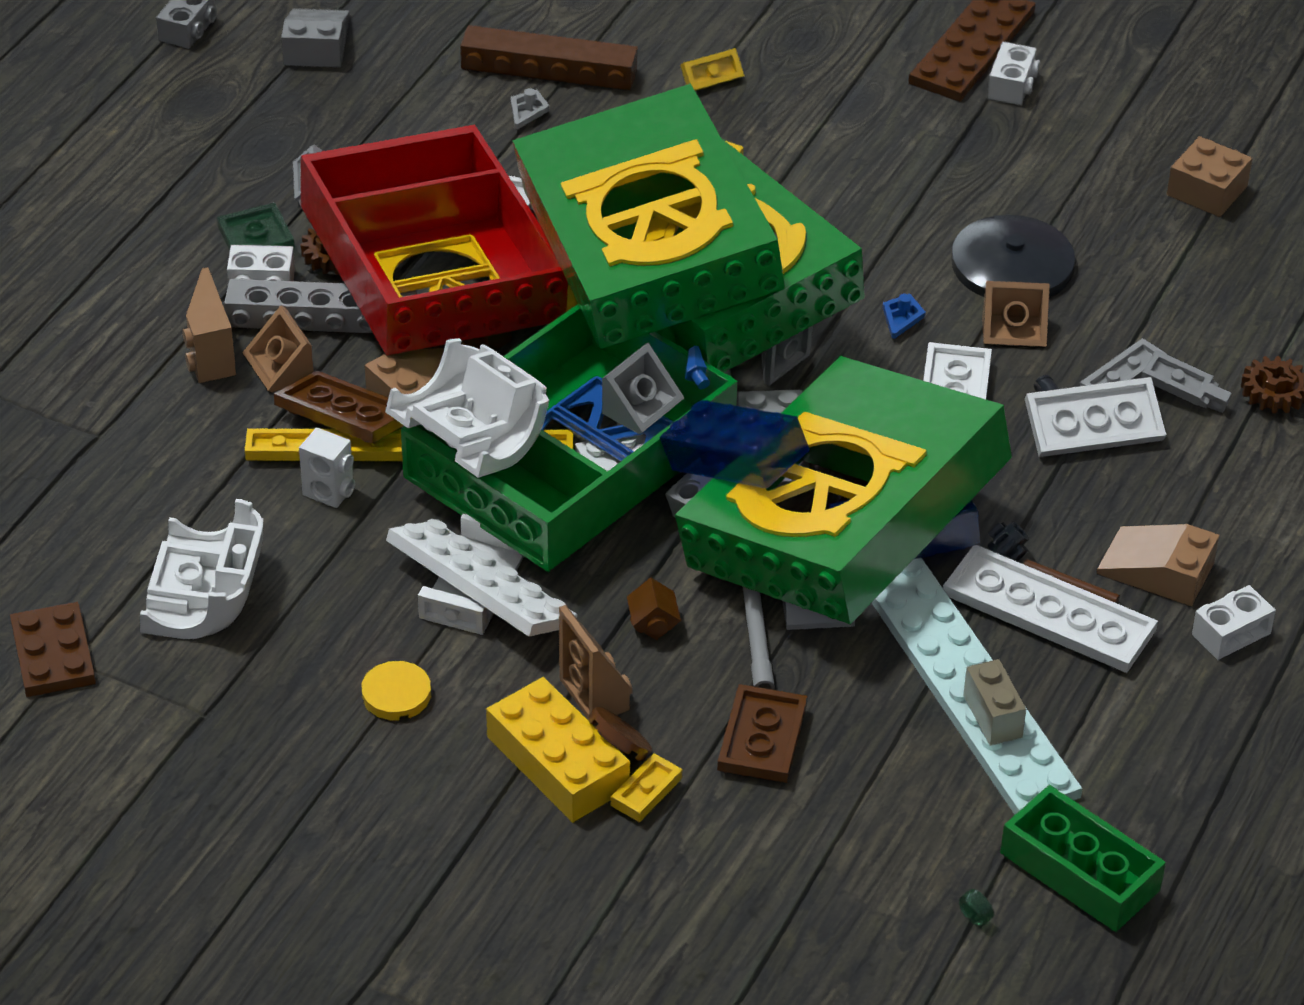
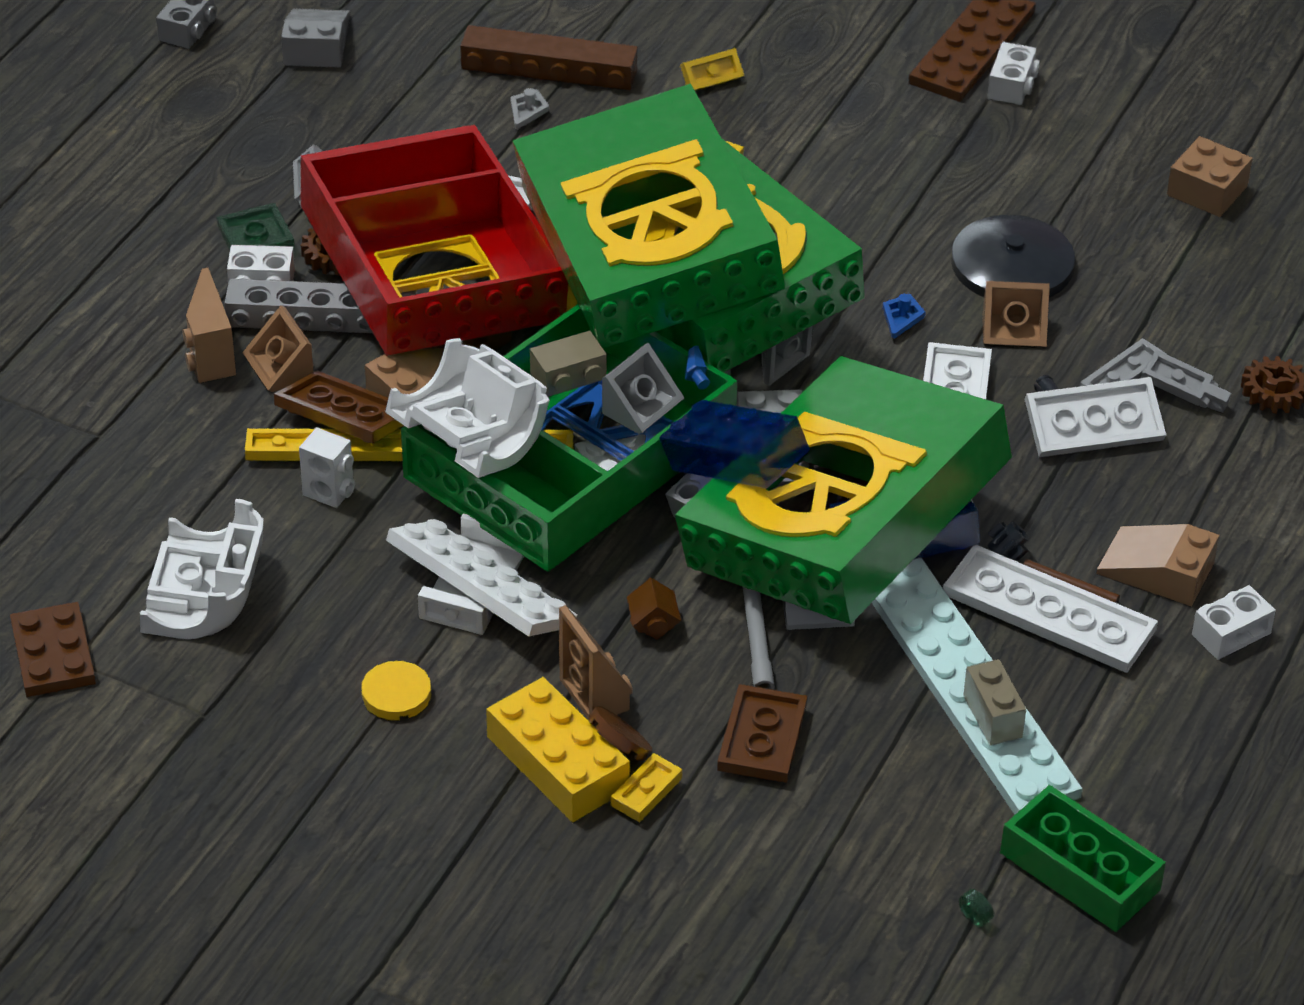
(568, 363): none -> dark tan brick

